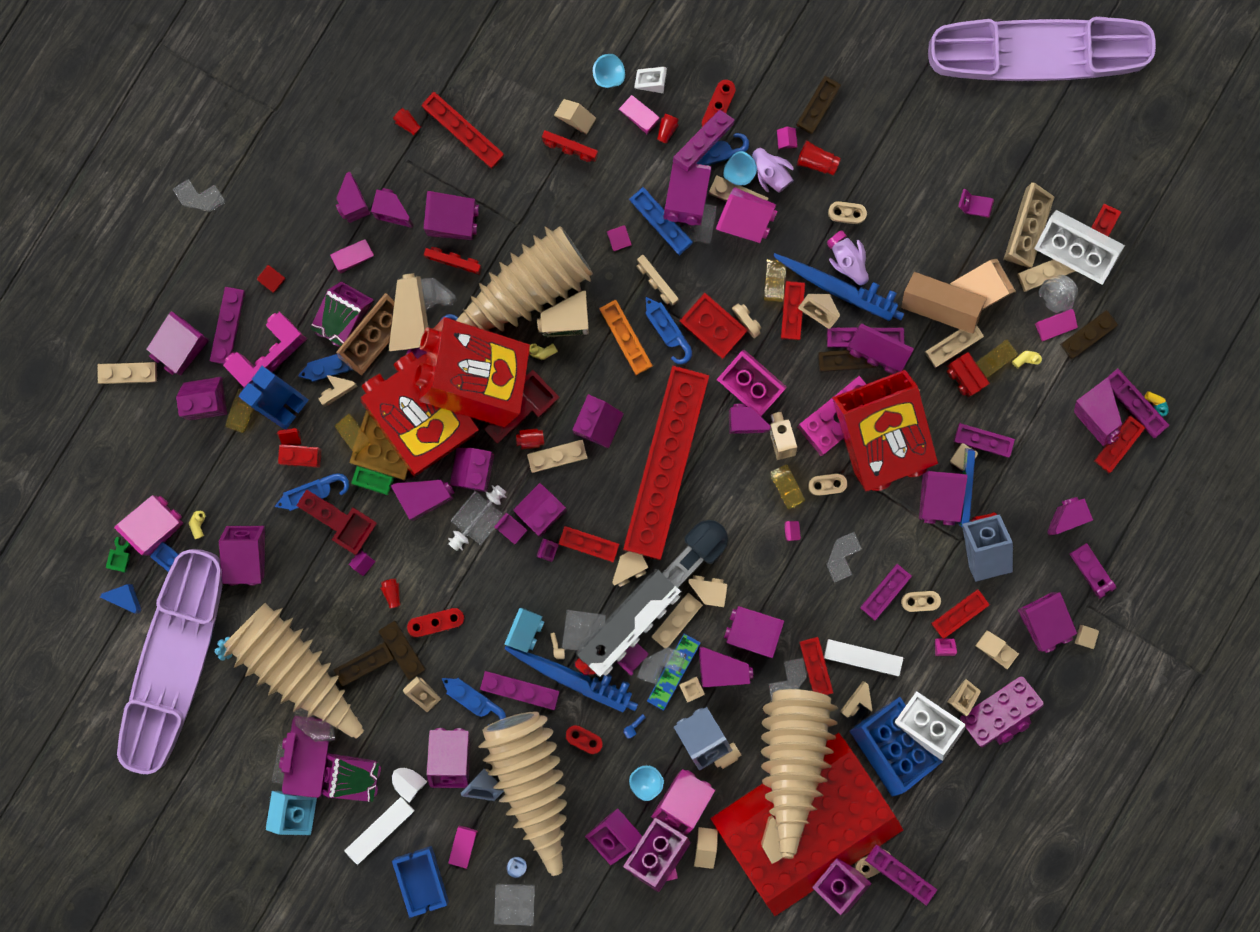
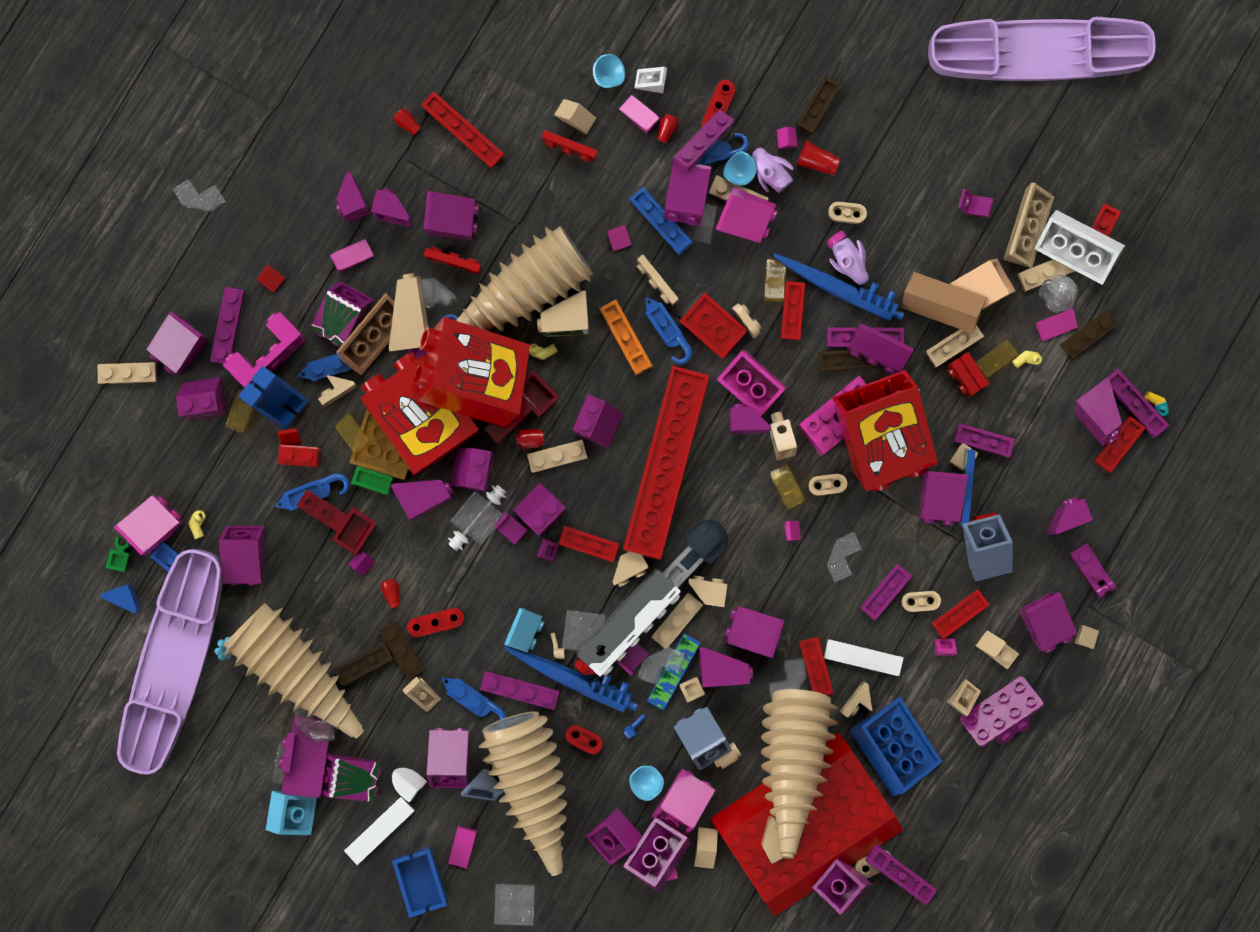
(516, 867): medium blue tile -> none
(820, 308): tan slope -> none
(930, 725): white slope -> none

